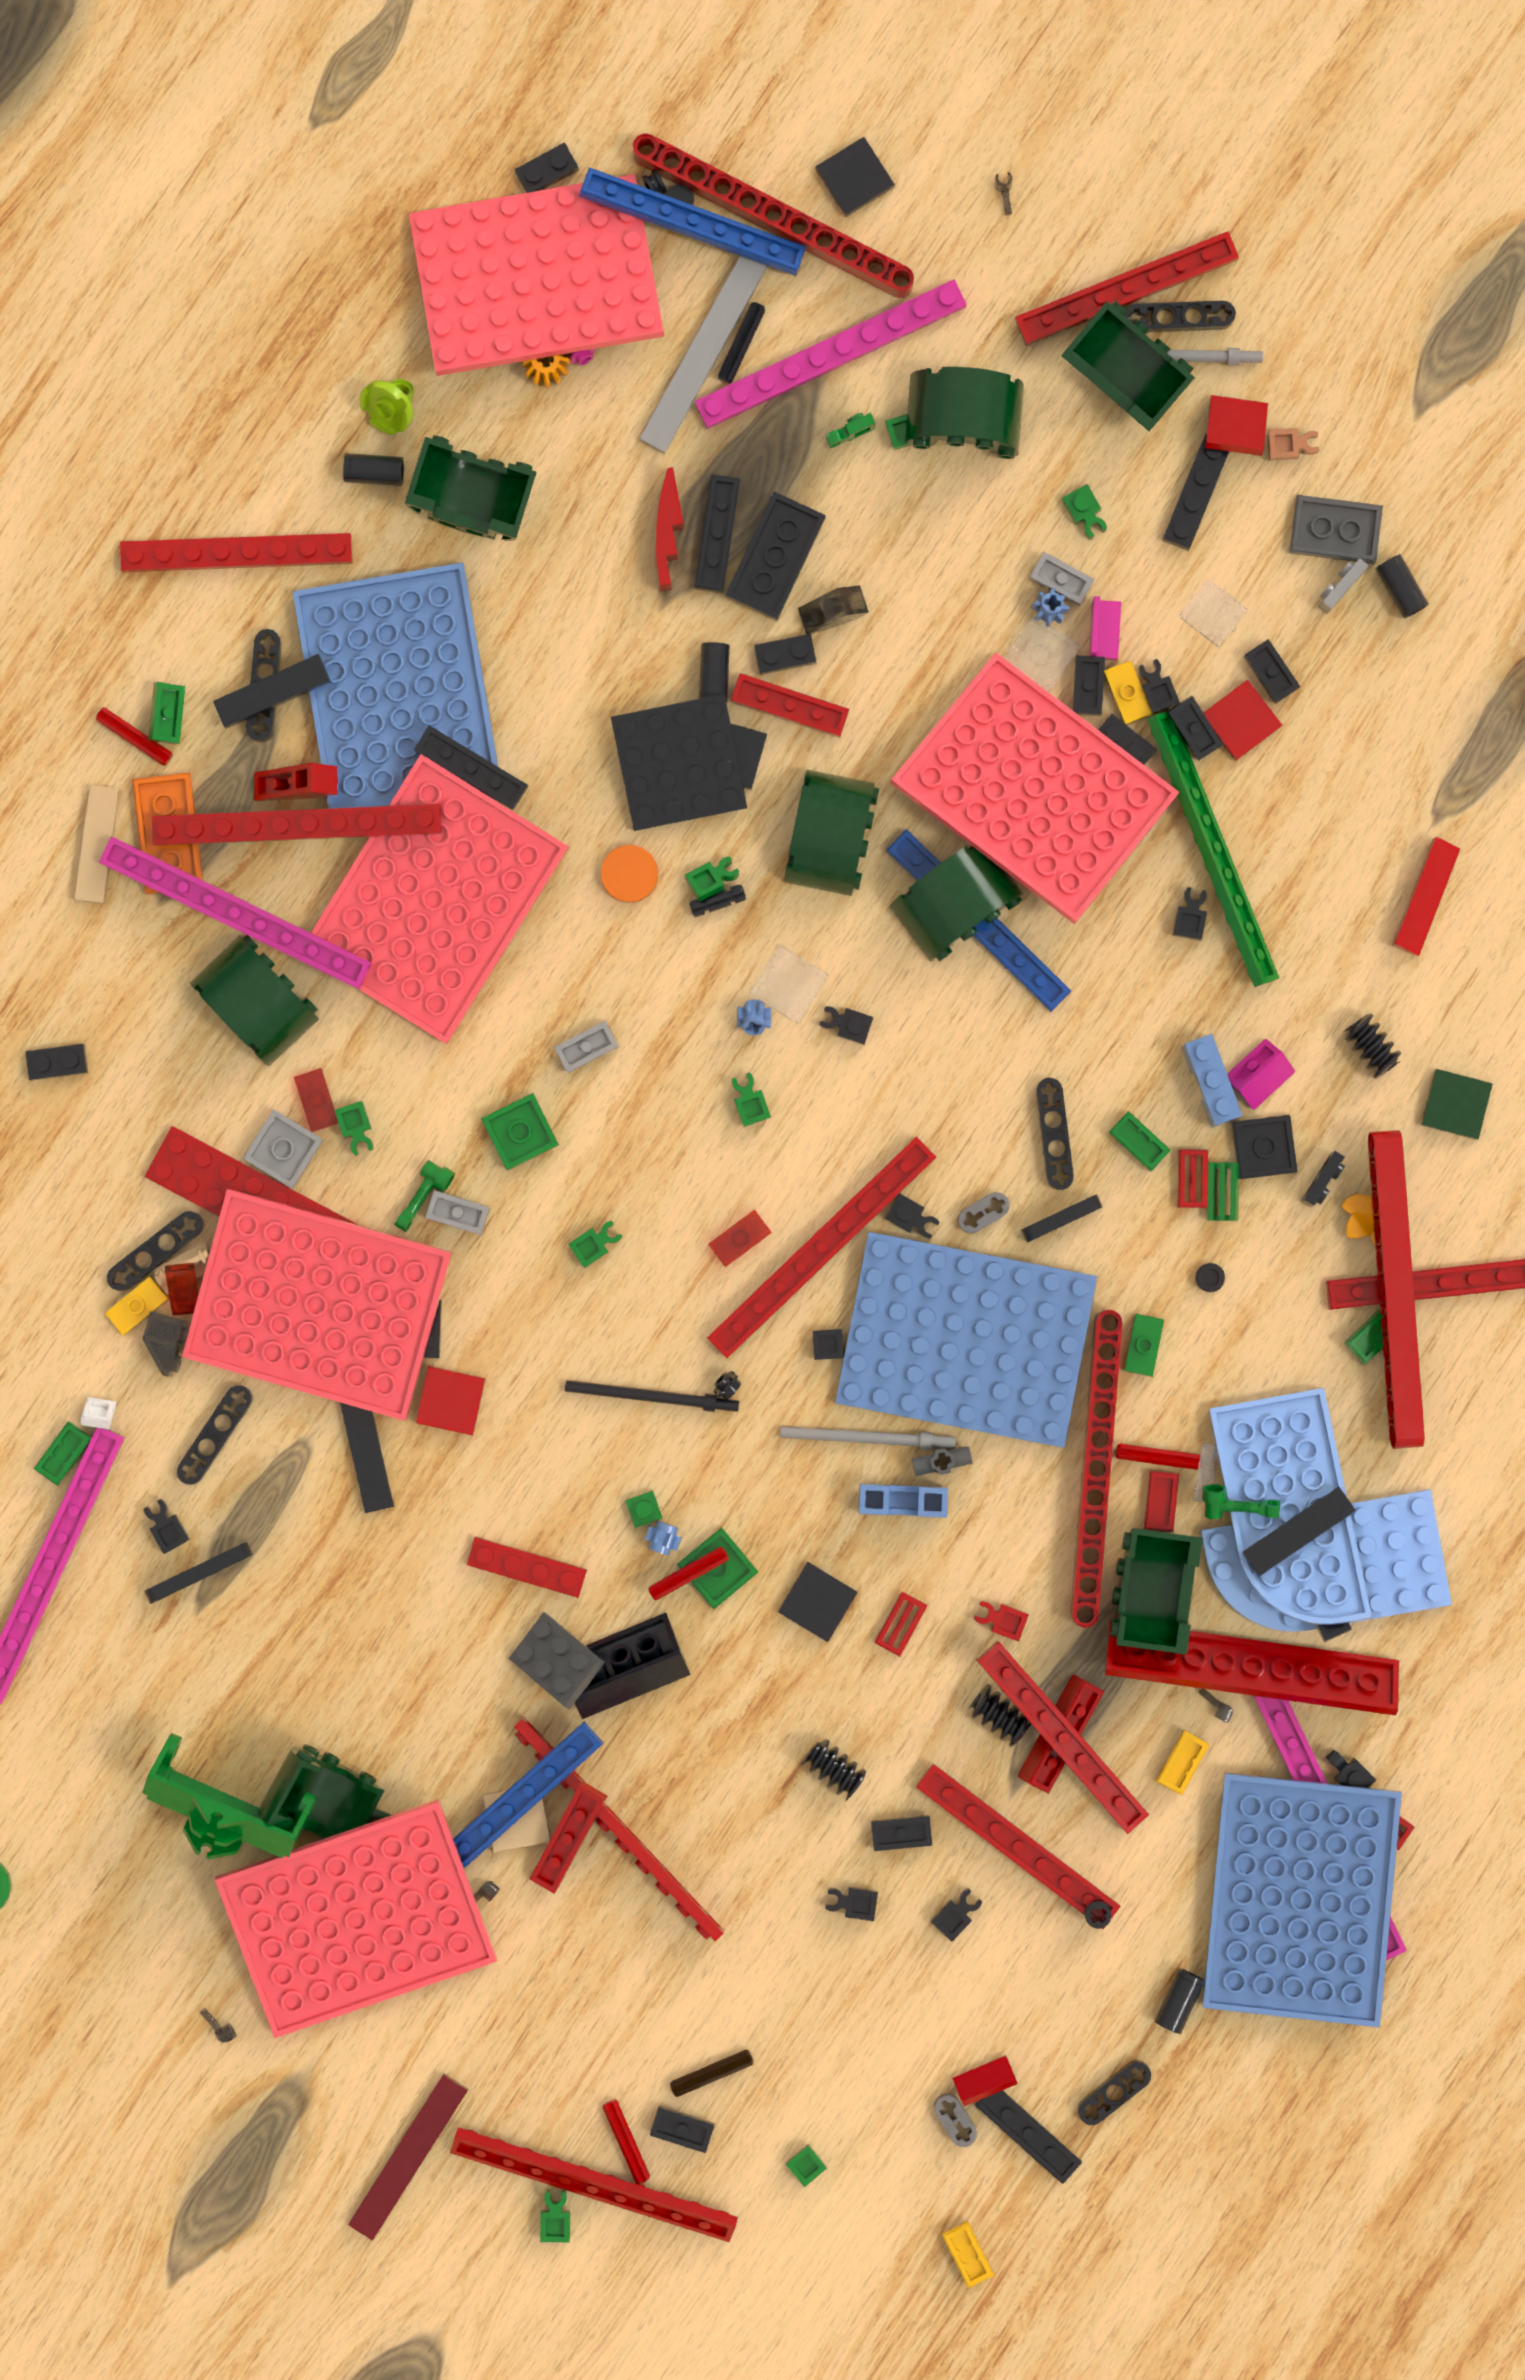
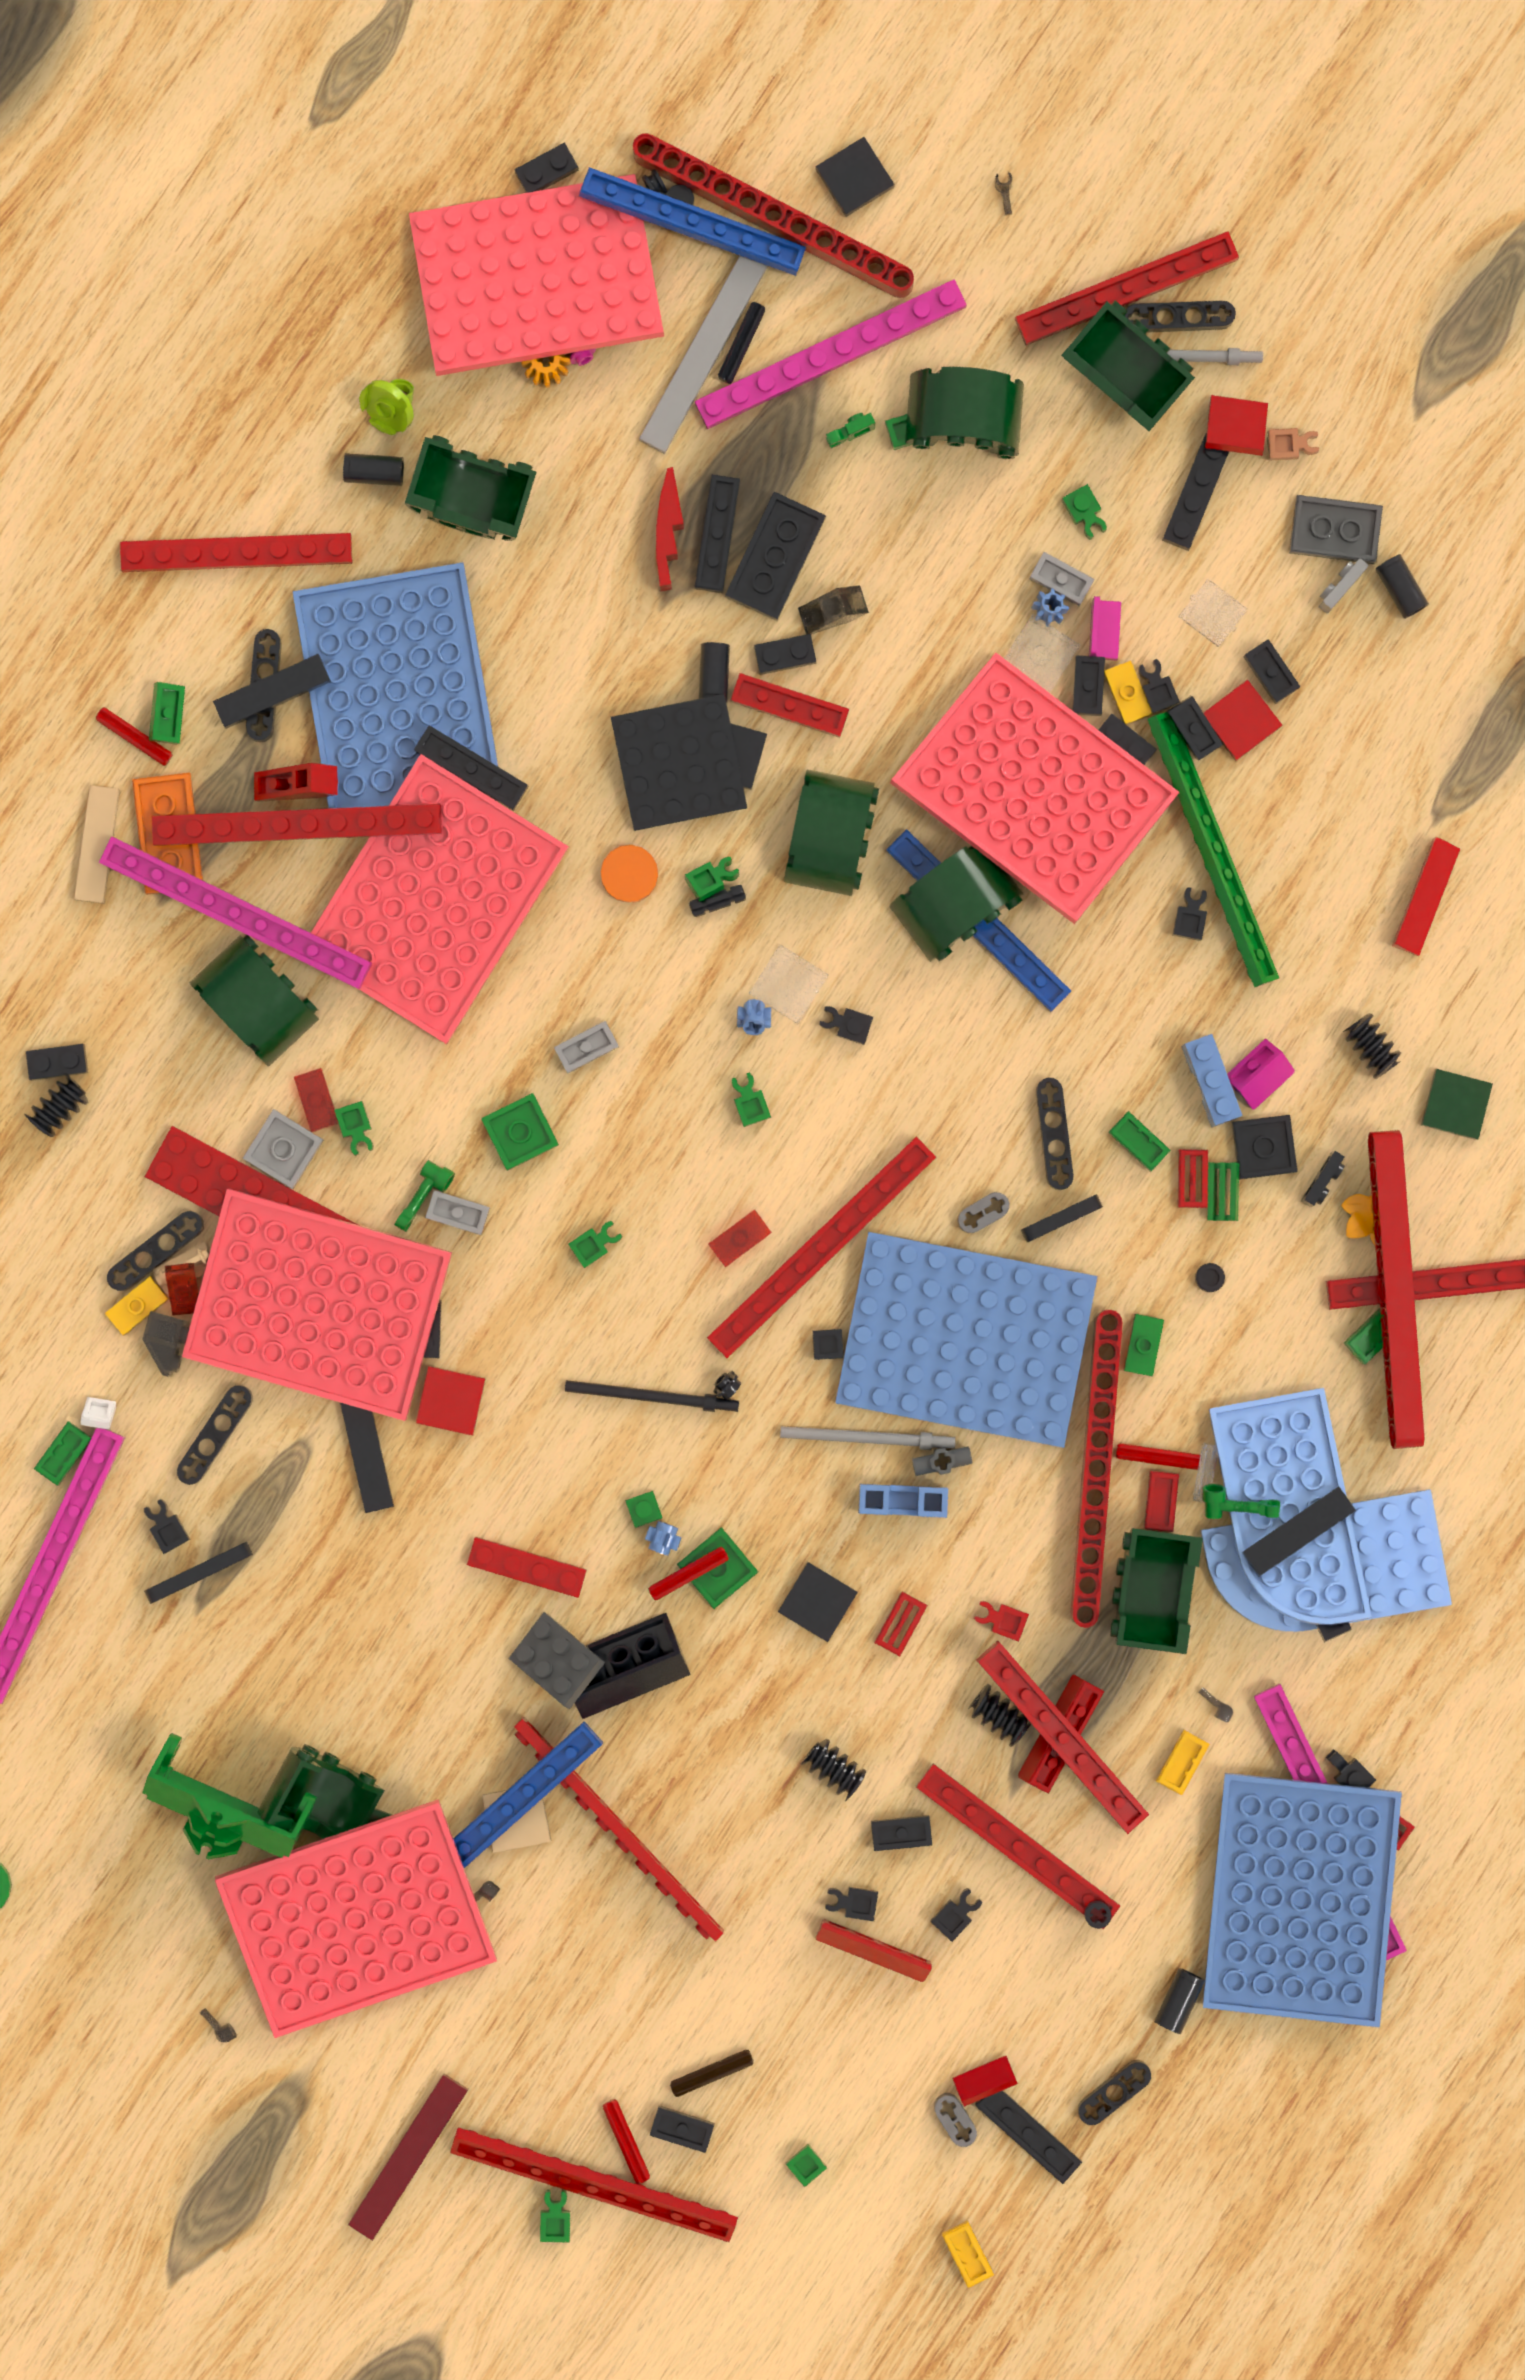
(58, 1106): none -> black piece
(568, 1837): red plate -> none
(873, 1950): none -> red slope
(907, 1214): black plate -> none
(1265, 1671): red plate -> none

